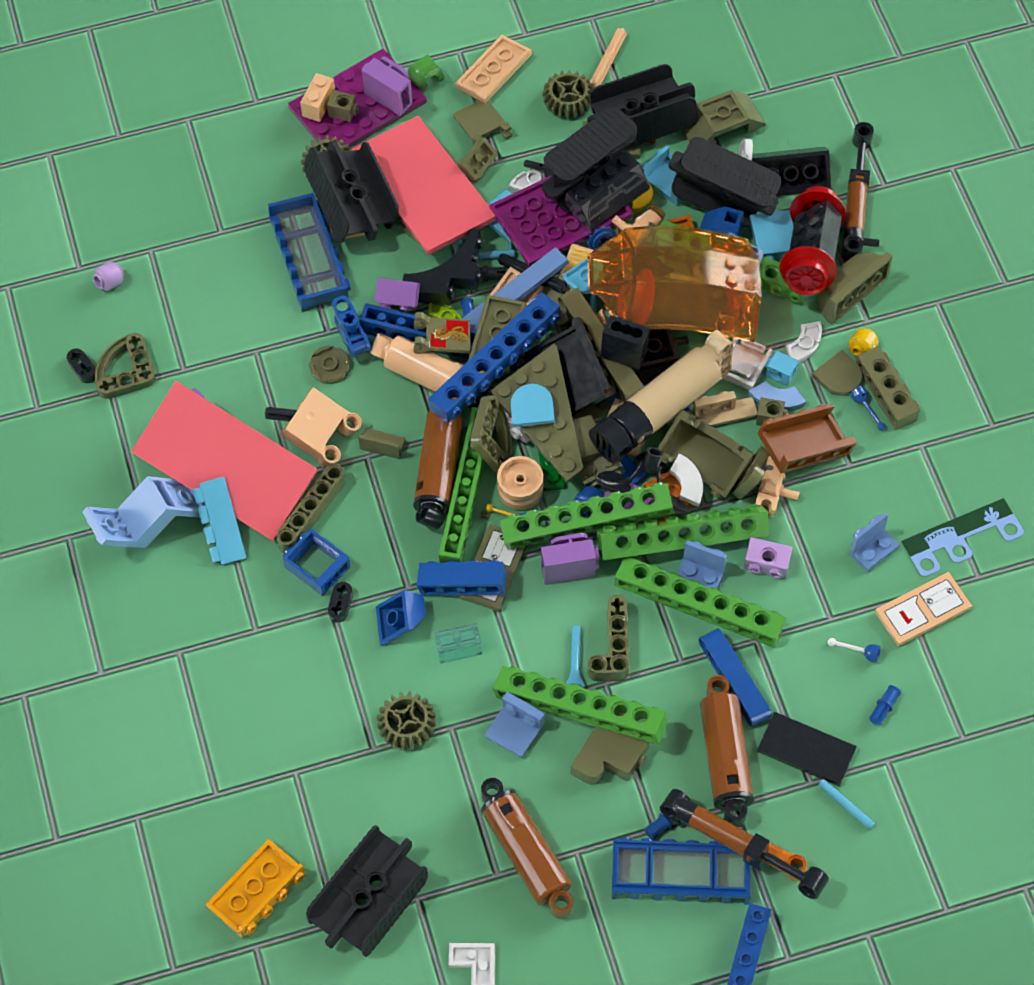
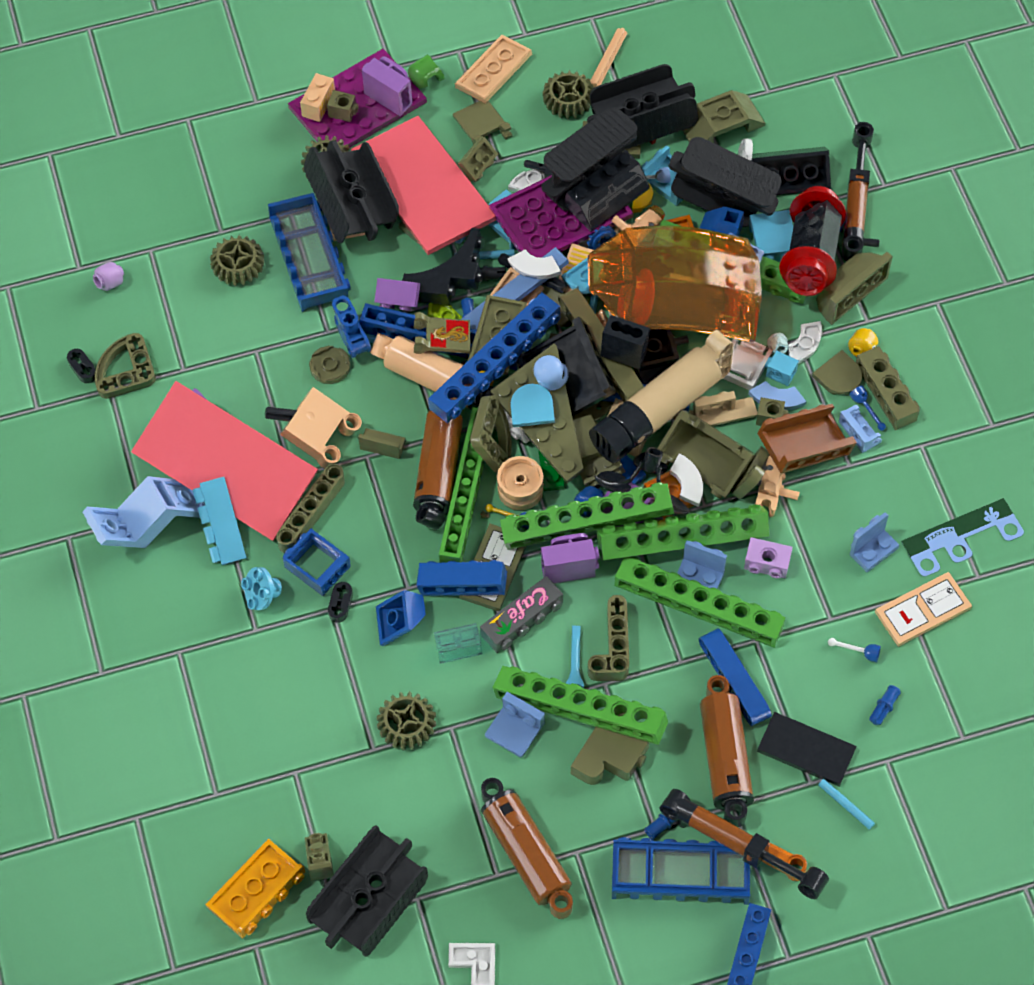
(234, 255): none -> olive gear
(260, 588): none -> medium azure plate
(318, 856): none -> olive slope
(521, 615): none -> dark grey brick
(534, 267): none -> white tile
(549, 372): none -> light blue helmet
(661, 175): none -> light blue hinge
(778, 342): none -> light aqua hose
(858, 427): none -> light blue hinge

